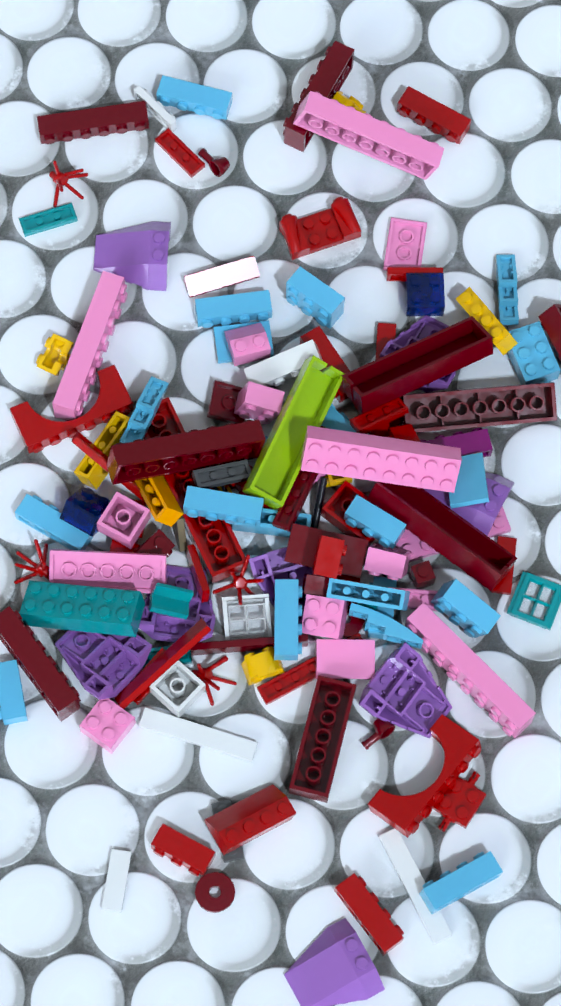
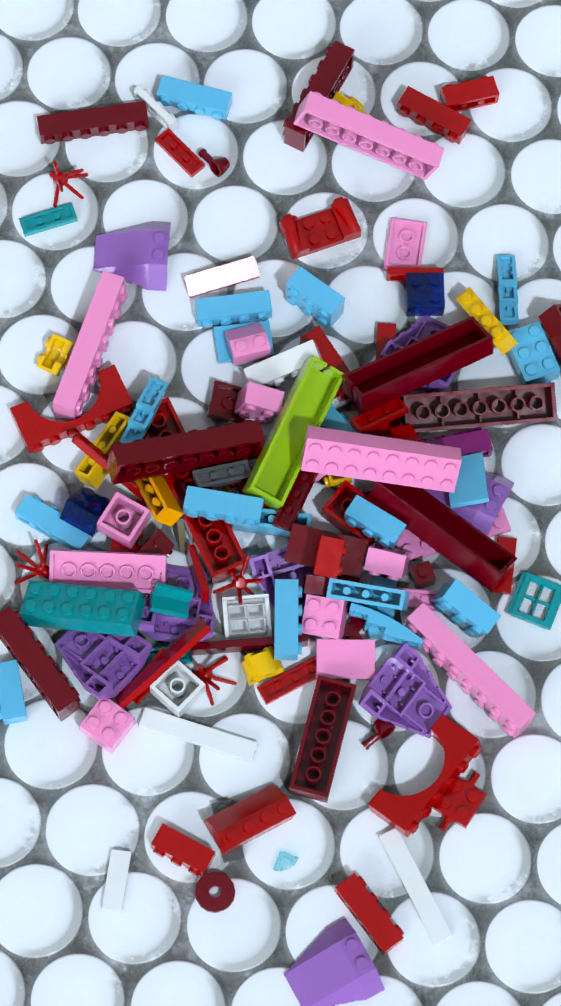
(284, 861): none -> clear light blue tile
(319, 502): black bar -> none
(460, 882): medium azure brick -> none
(470, 94): none -> red brick

